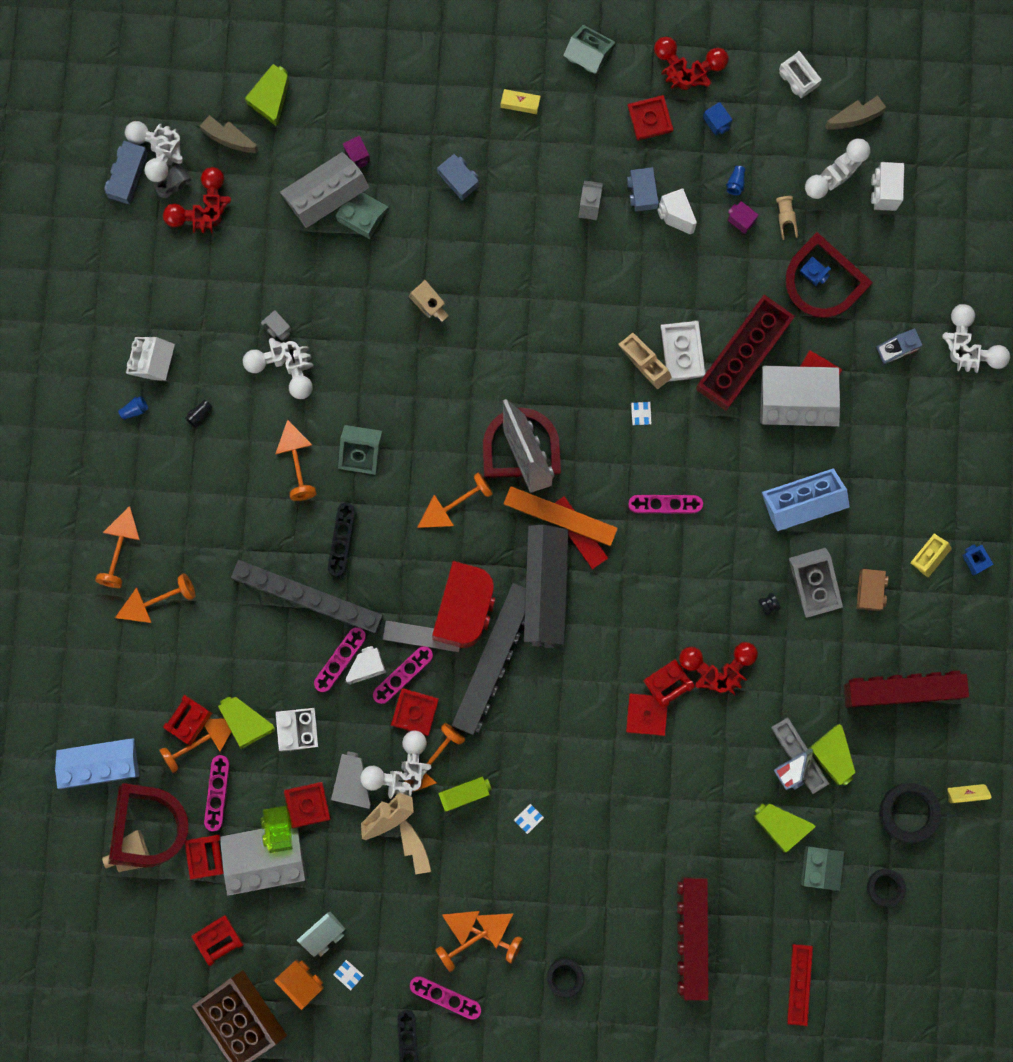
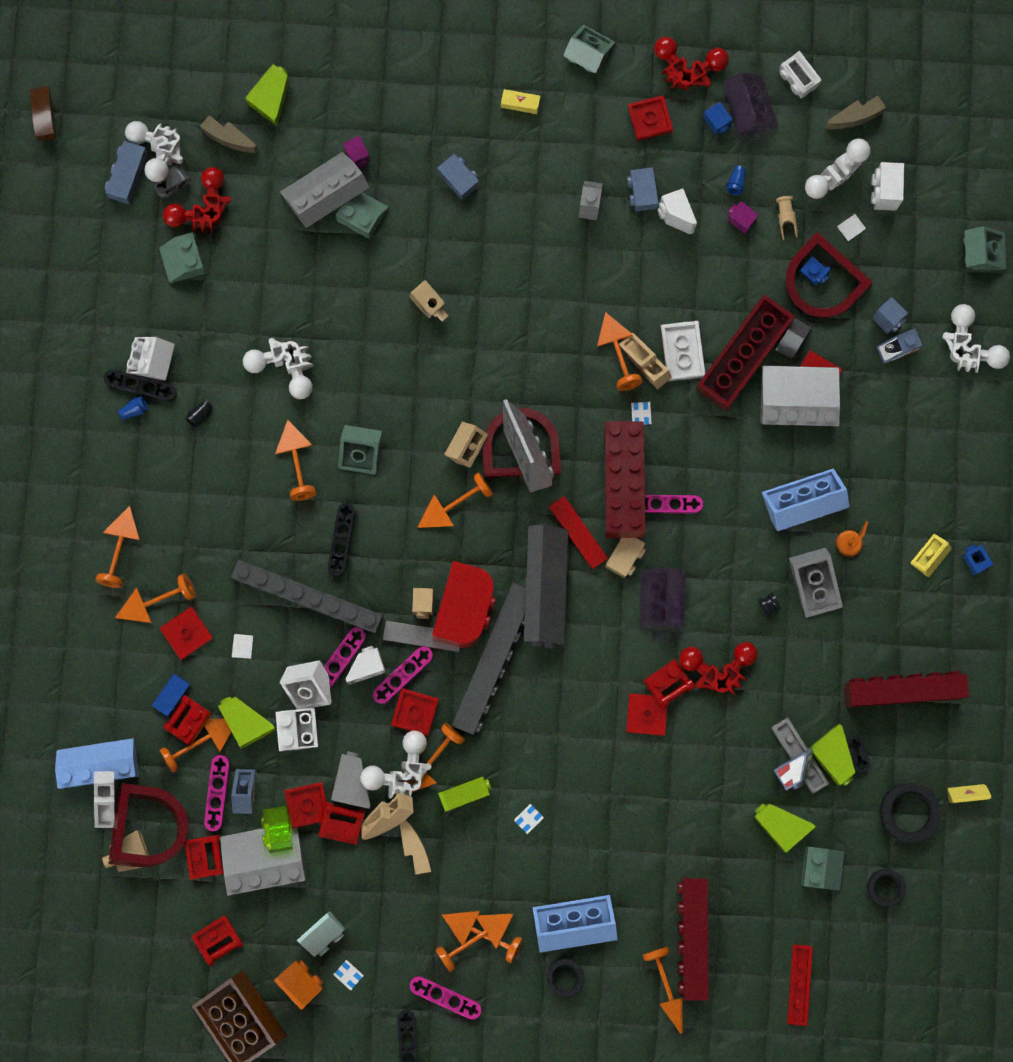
(42, 113): none -> reddish brown slope
(104, 799): none -> white slope
(141, 382): none -> black beam
(171, 695): none -> blue tile
(182, 258): none -> sand green slope
(186, 633): none -> red plate
(242, 646): none -> white sticker
(243, 791): none -> sand blue slope
(276, 326): light grey brick -> none
(307, 685): none -> white slope
(338, 829): none -> red plate
(423, 602): none -> tan brick
(466, 444): none -> tan brick
(560, 516): orange tile -> none
(575, 923): none -> light blue slope
(612, 332): none -> orange piece
(624, 479): none -> dark red brick
(624, 556): none -> tan brick
(662, 598): none -> clear purple slope
(673, 1007): none -> orange piece
(750, 103): none -> clear purple slope
(793, 338): none -> dark grey slope
(849, 542): none -> orange piece
(851, 227): none -> white sticker
(861, 752): none -> black beam
(871, 590): medium nougat brick -> none
(890, 316): none -> sand blue brick
(985, 249): none -> sand green slope

